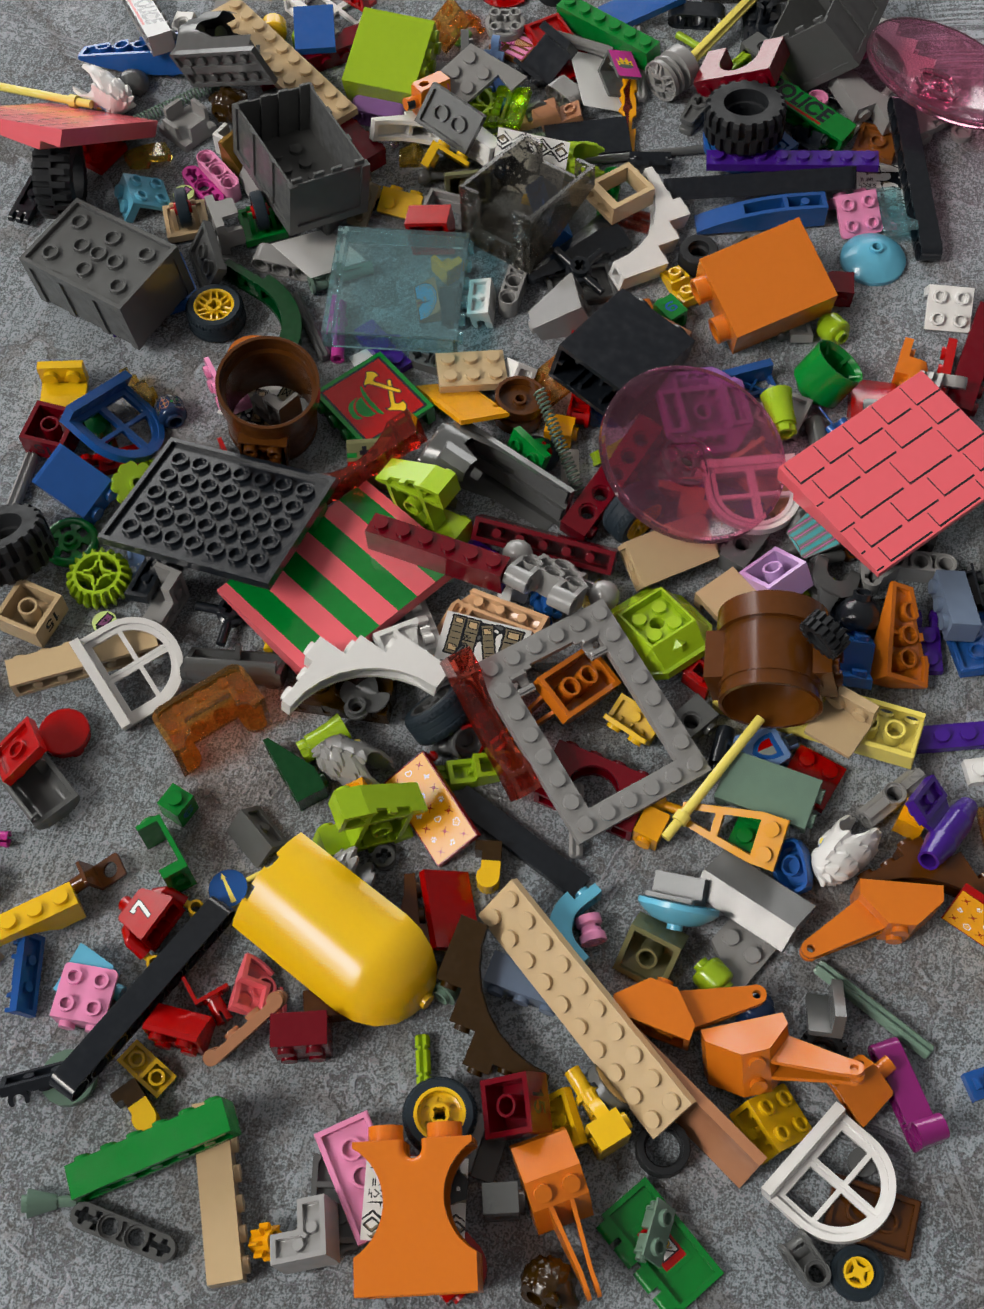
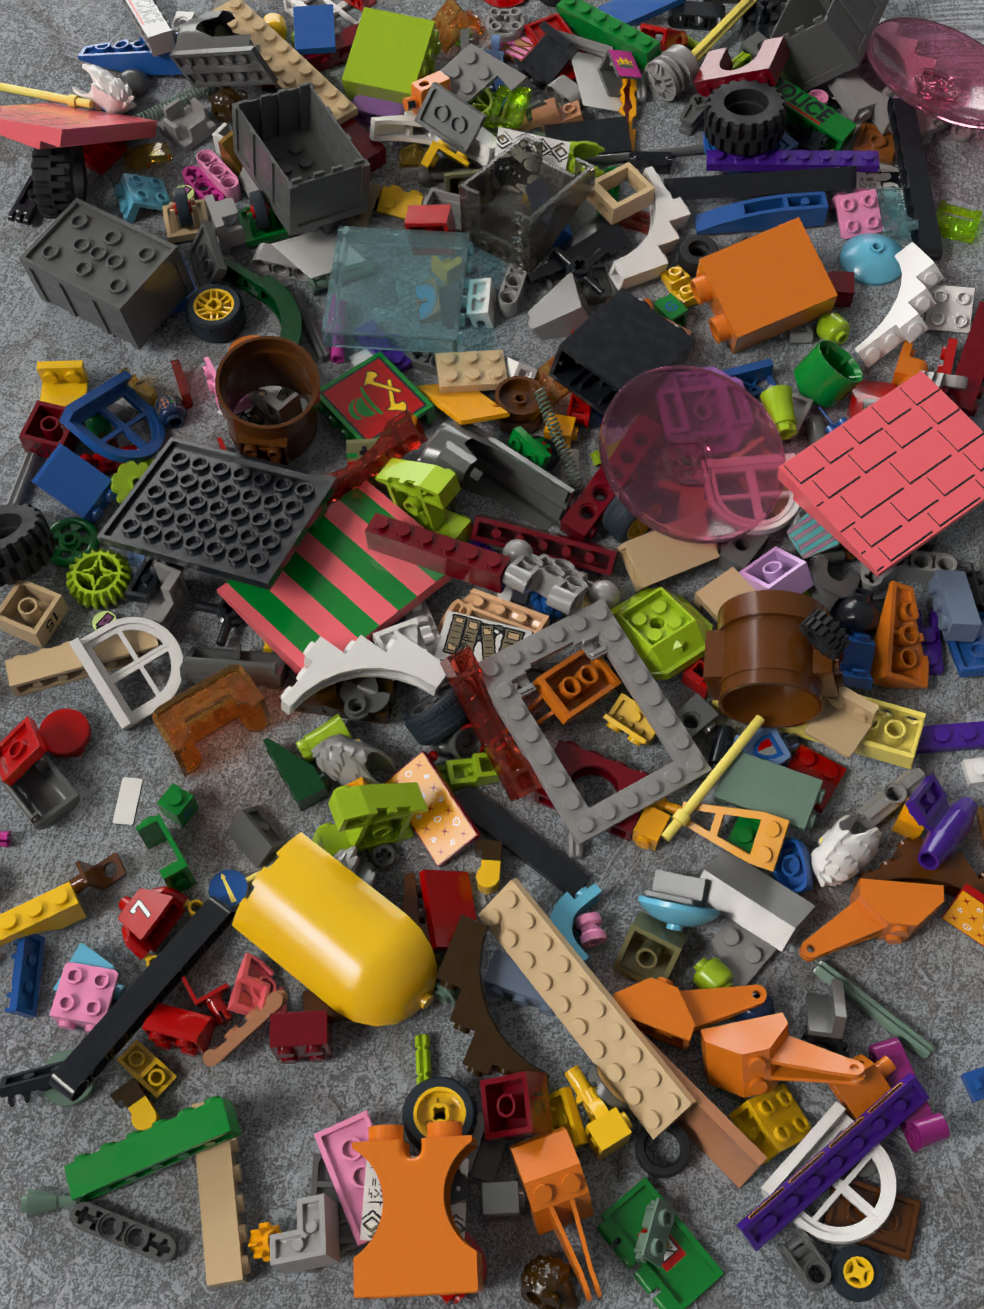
(127, 801): none -> white sticker
(182, 384): none -> clear red tile
(670, 35): none -> red torso
(832, 1162): none -> dark purple plate
(913, 300): none -> white arch
(958, 228): none -> clear neon green plate

